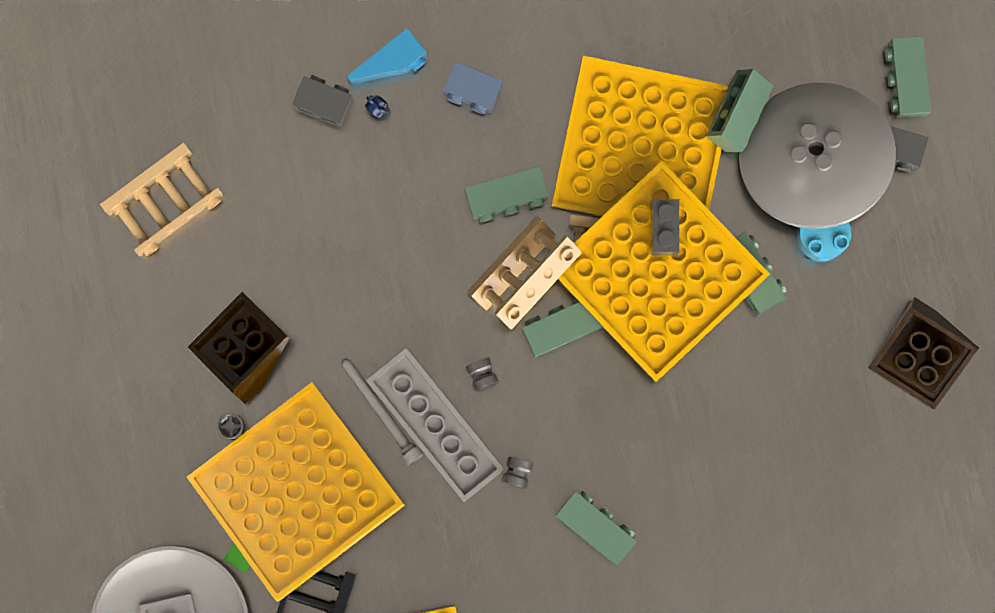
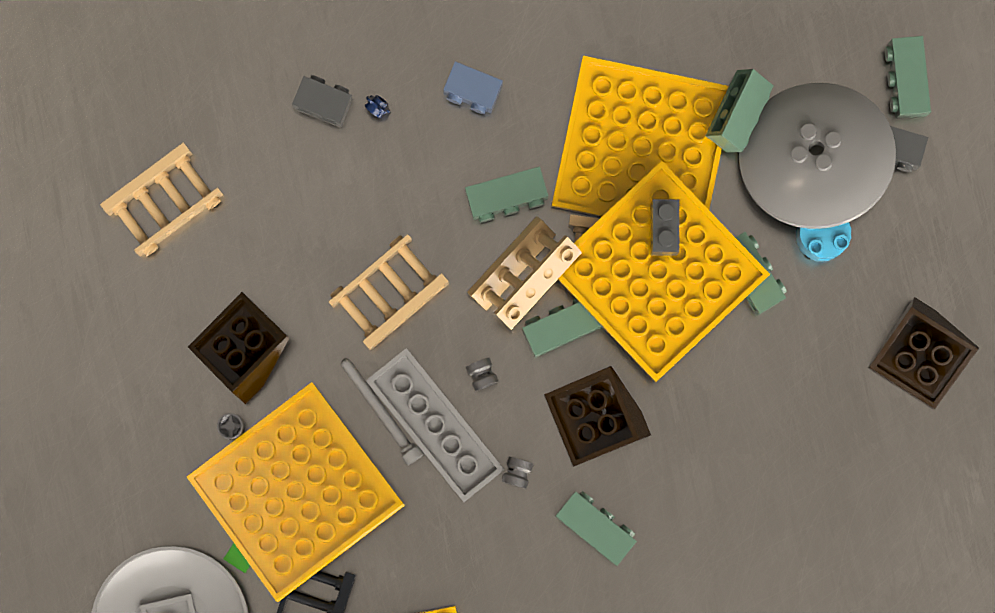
(393, 59): dark azure slope -> none
(412, 300): none -> tan fence
(596, 416): none -> dark brown slope

